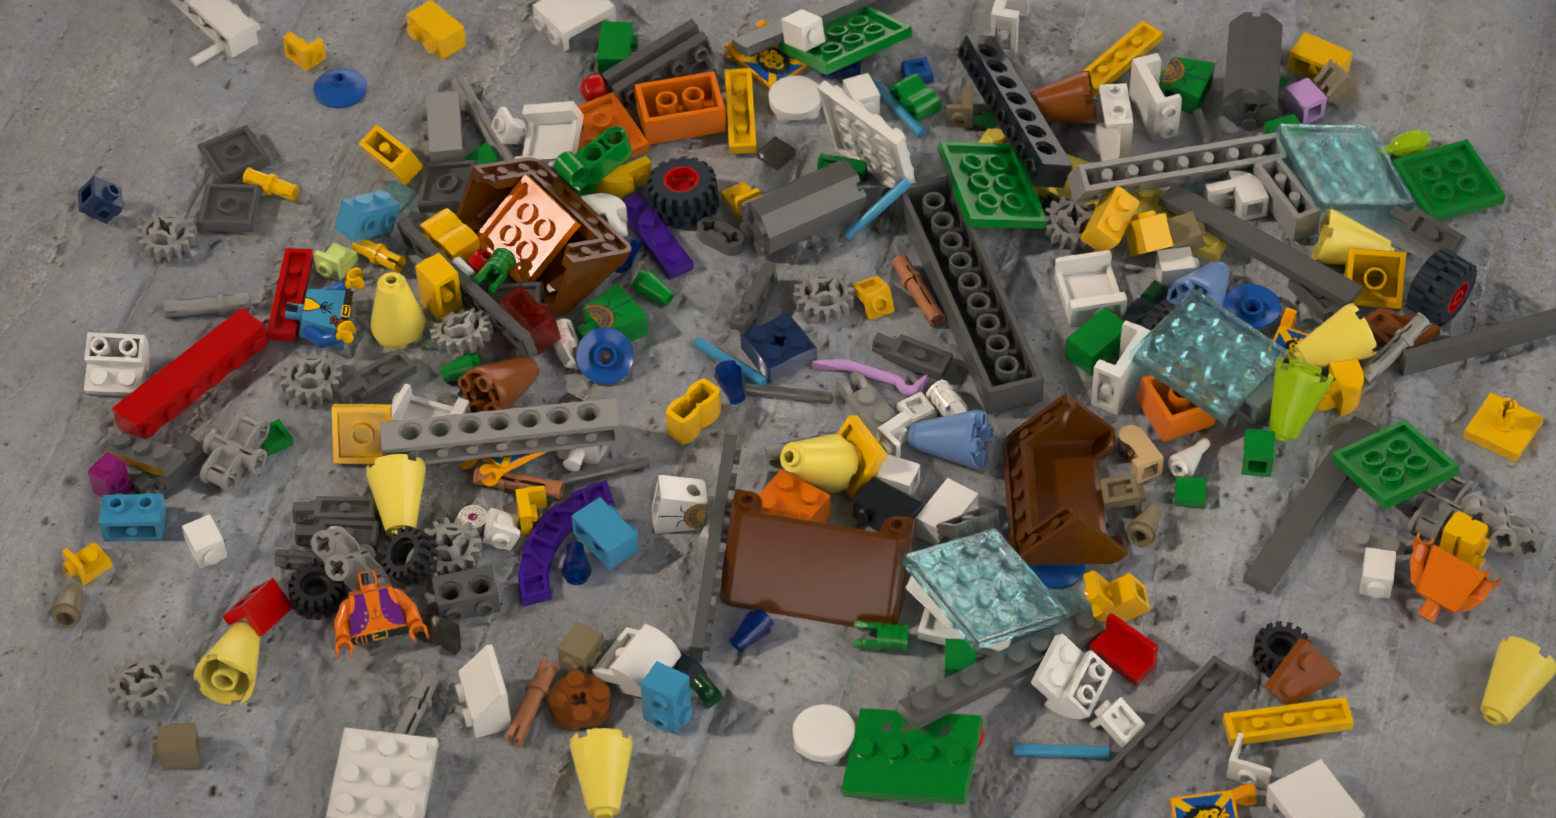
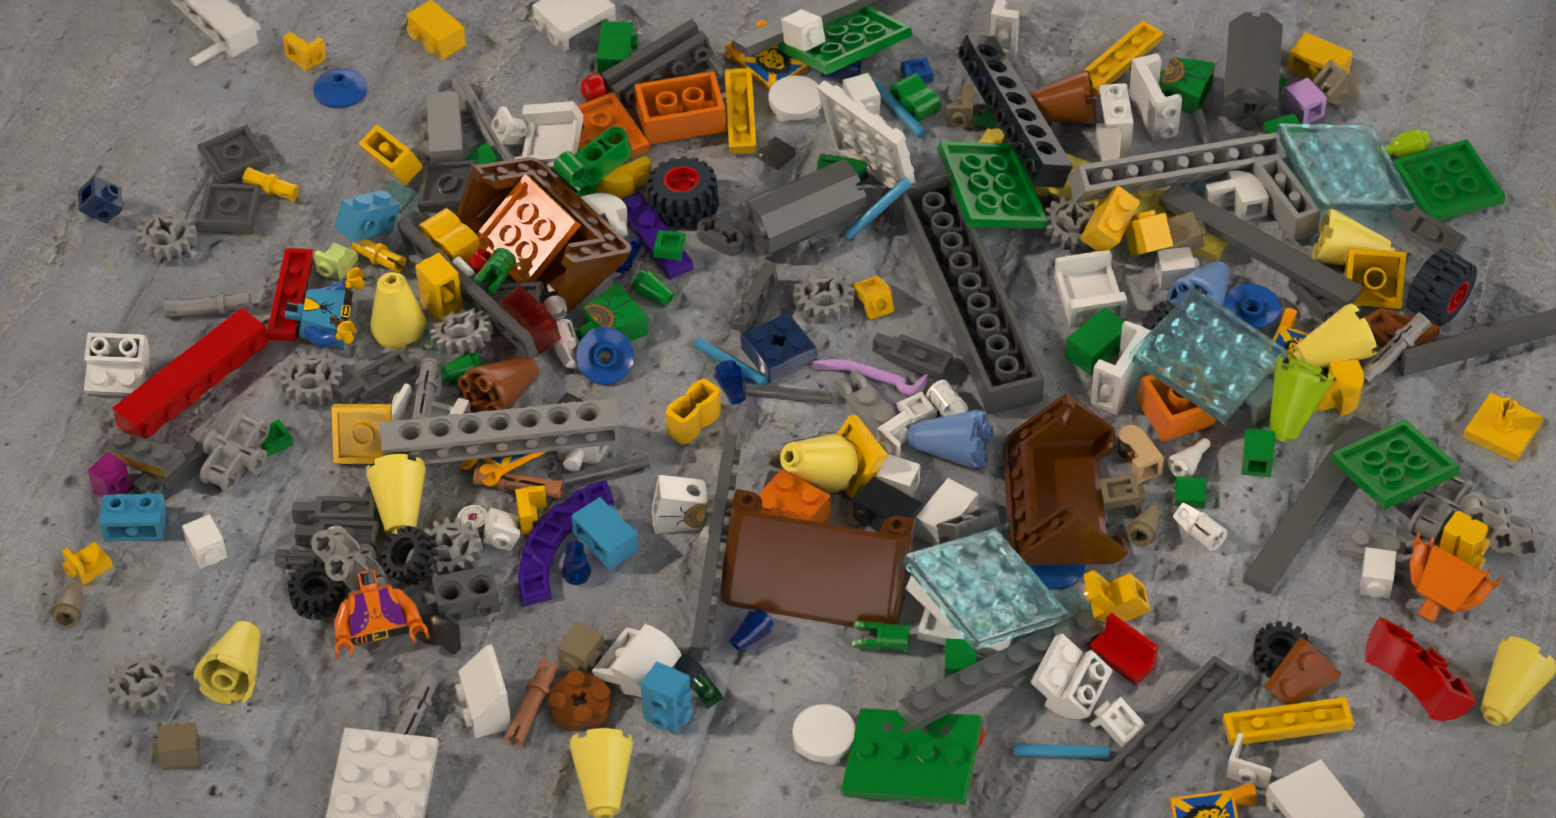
(261, 606): red panel -> none
(427, 375): none -> light grey pin
(556, 306): none -> light grey hinge
(669, 245): none -> green tile
(736, 195): yellow bracket -> none
(913, 282): nougat pin -> none
(1151, 296): piece -> none
(1200, 526): none -> white hinge
(1419, 671): none -> red brick

